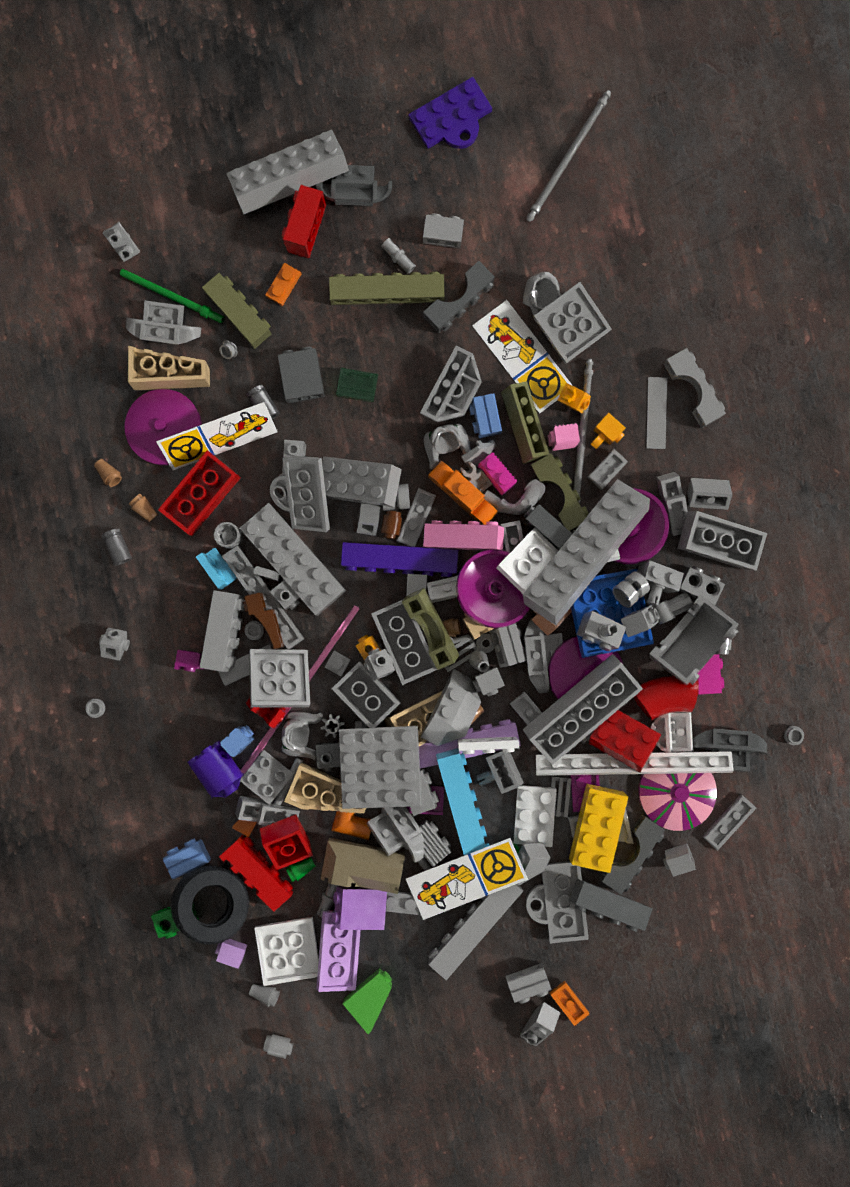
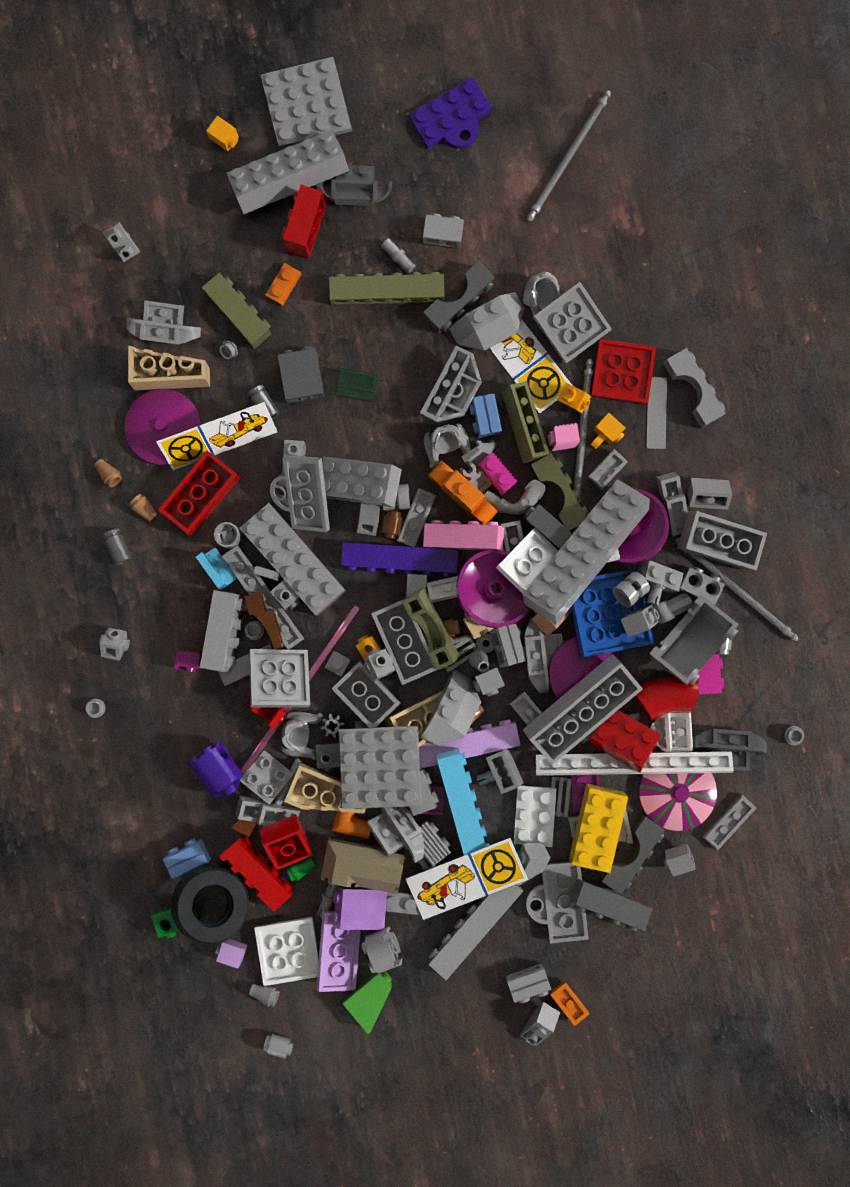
(204, 310): green bar -> none
(222, 133): none -> light orange brick
(238, 740): medium blue brick -> none
(306, 102): none -> light grey plate
(382, 950): none -> light grey brick
(488, 745): white plate -> none
(489, 323): none -> light grey wedge
(601, 630): light grey brick -> none
(623, 371): none -> red plate
(785, 630): none -> light grey hose

